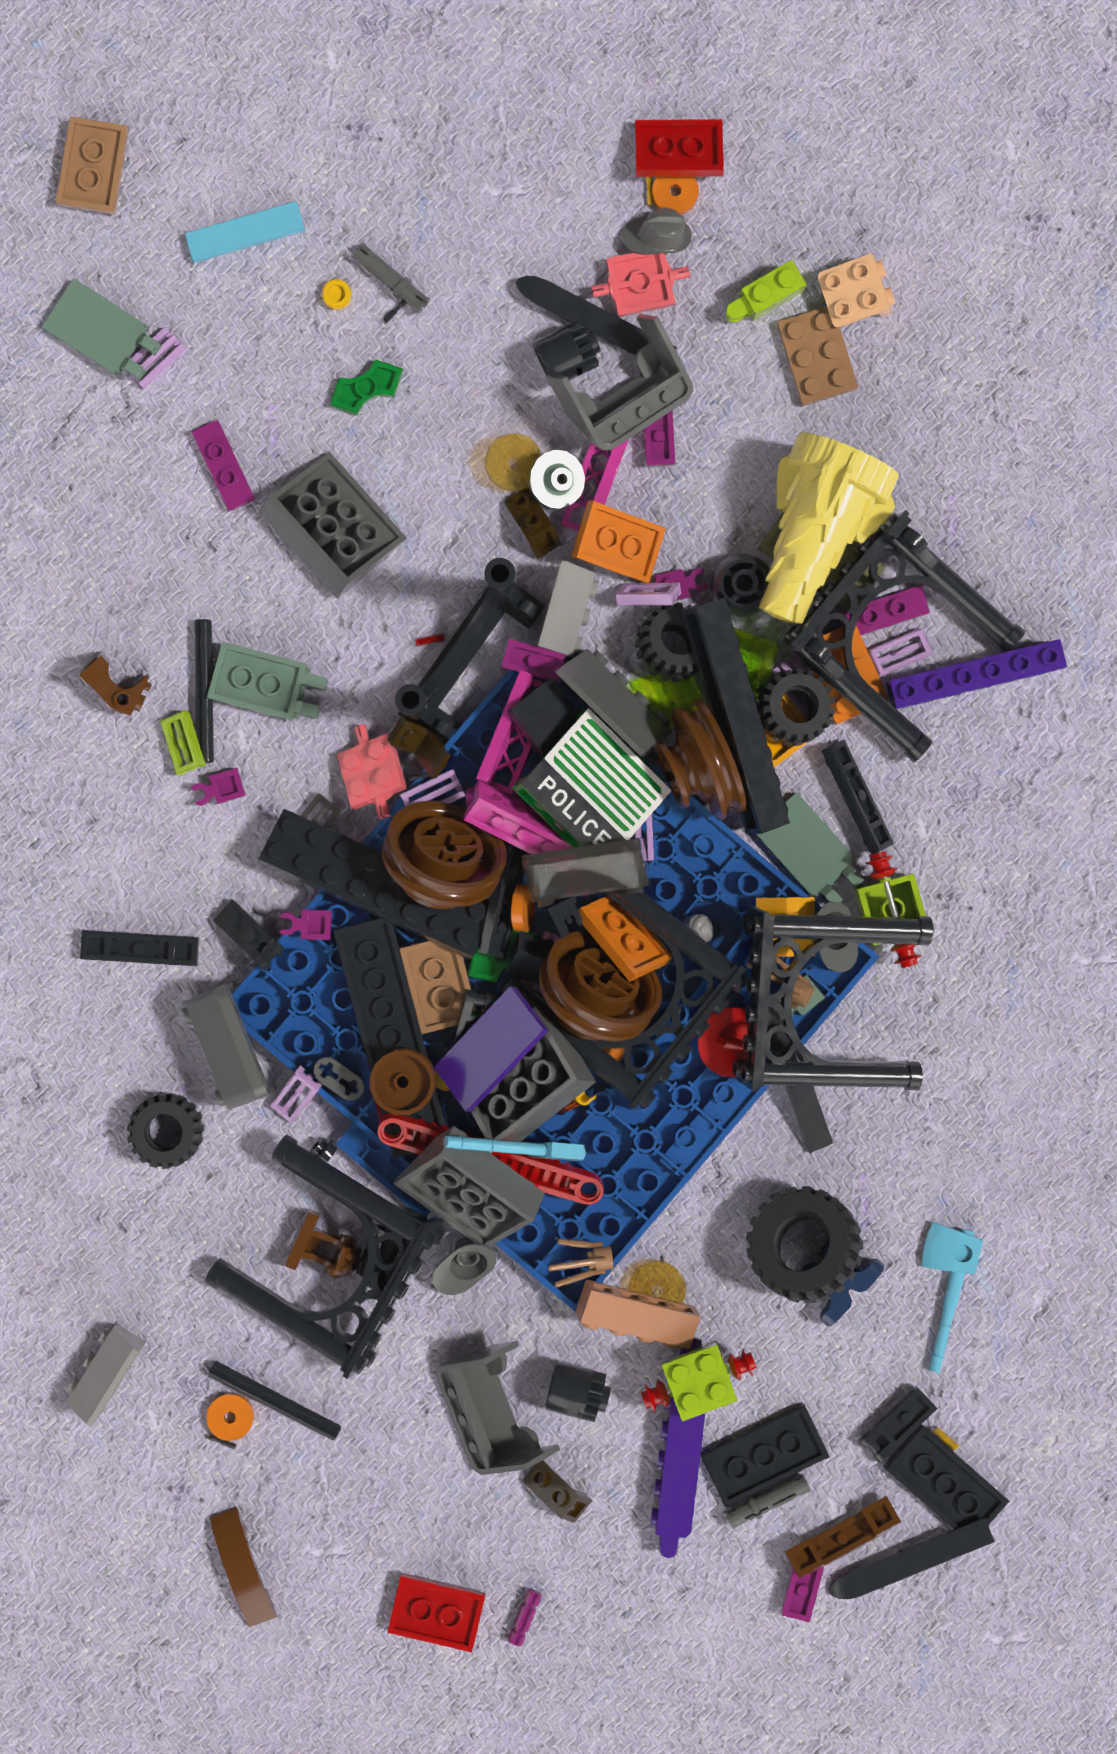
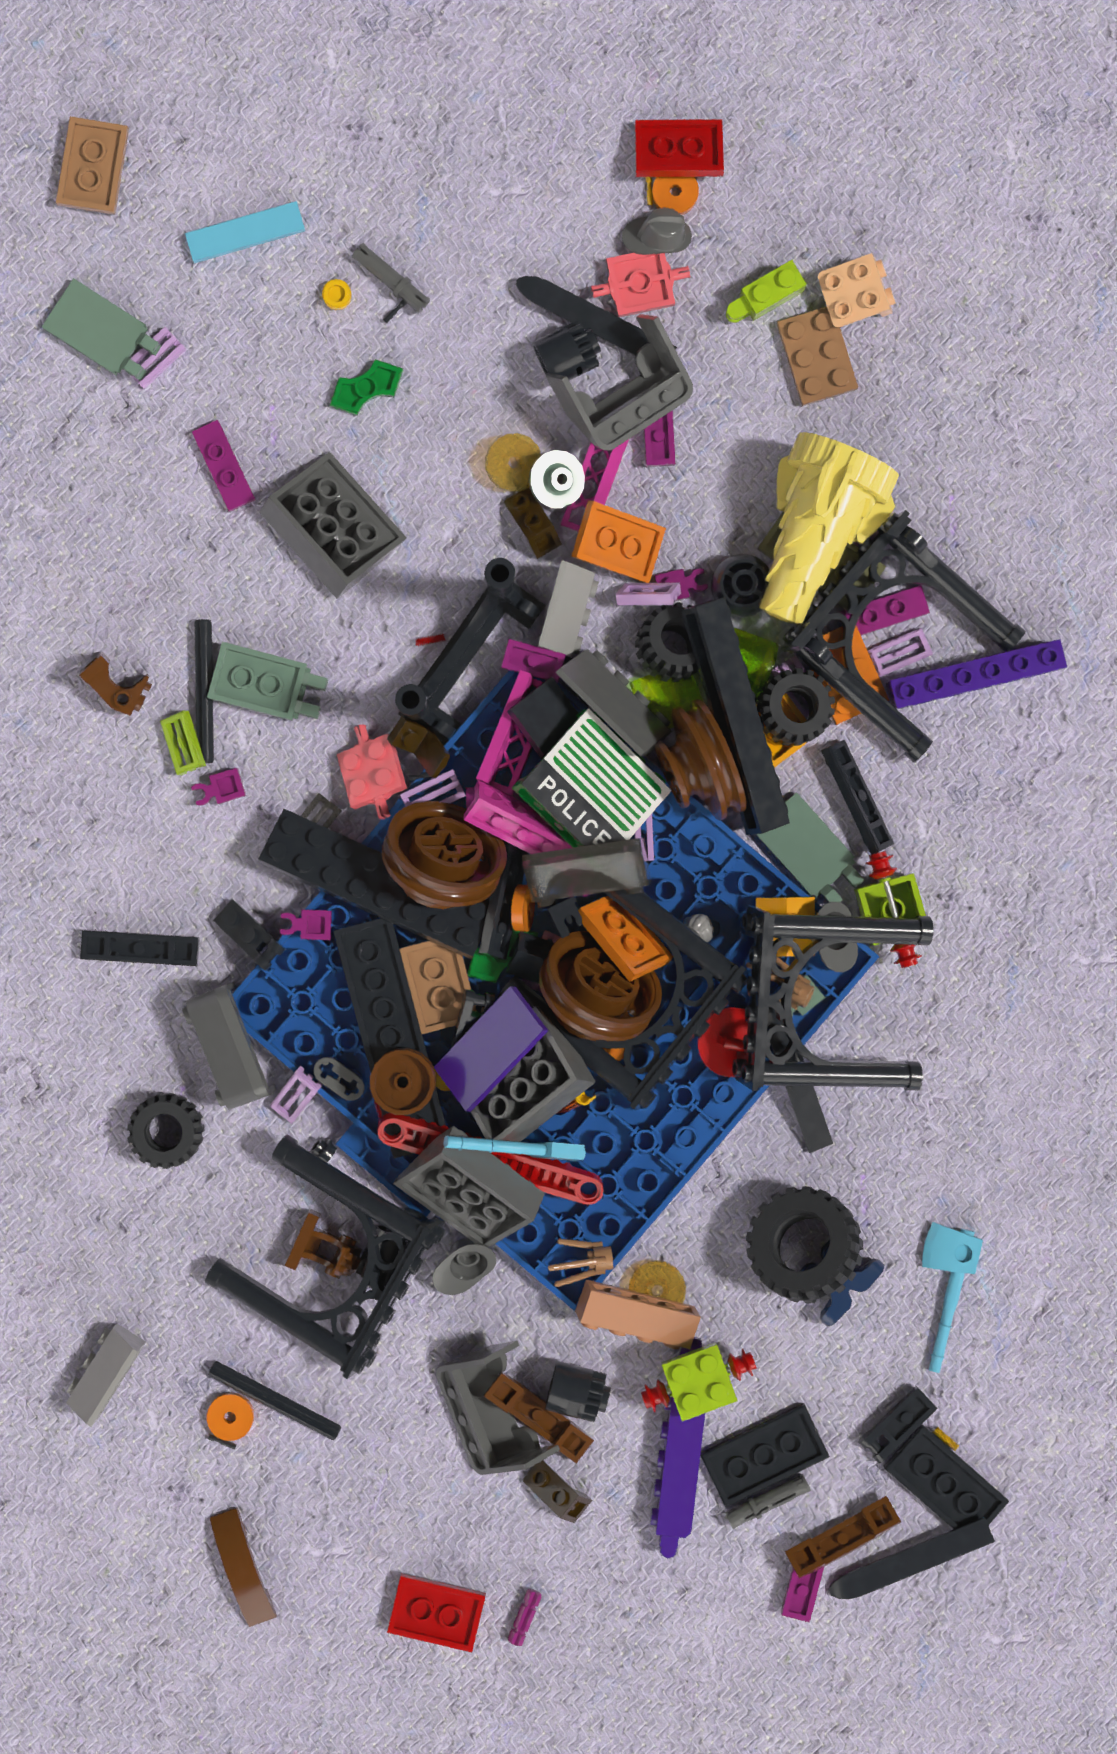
(530, 1409): none -> reddish brown slope

